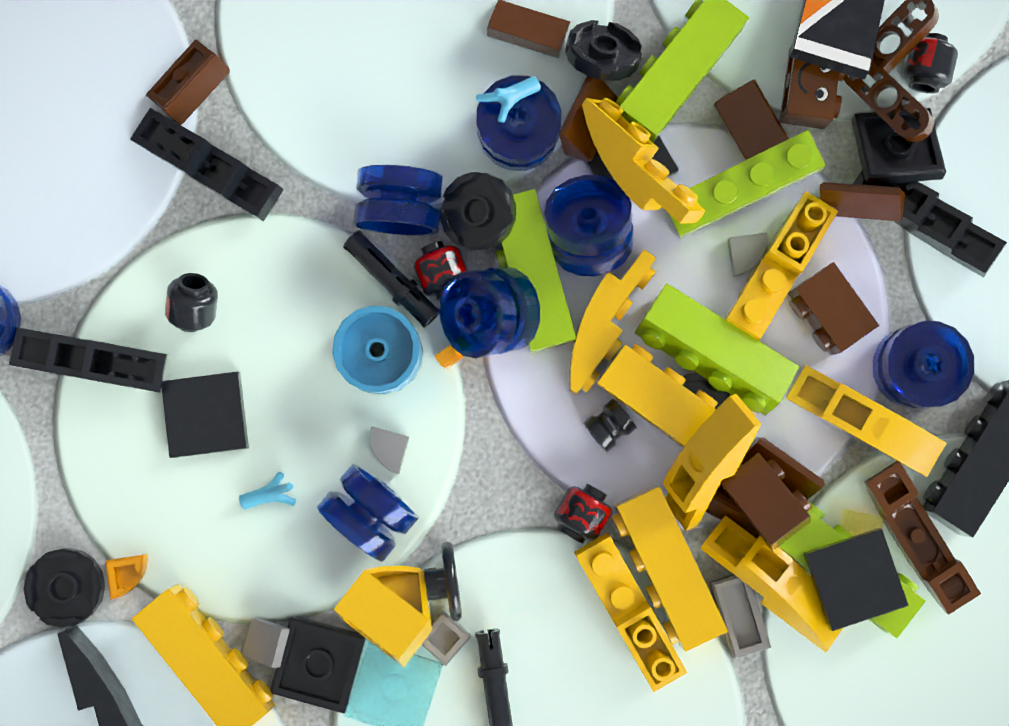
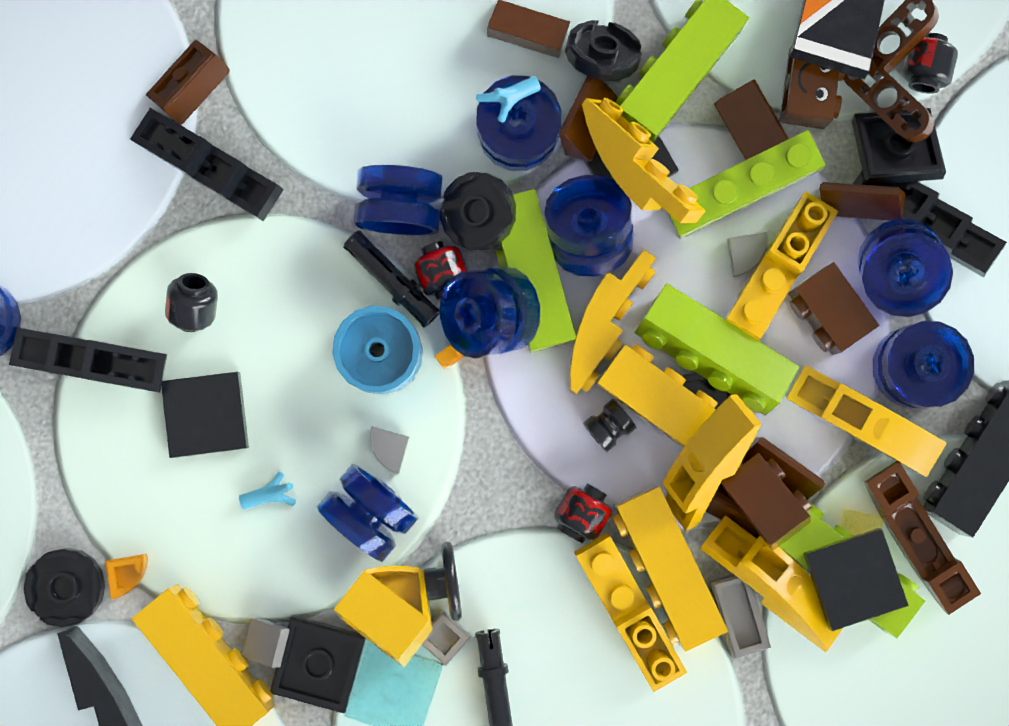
(926, 270): none -> clear blue wheel

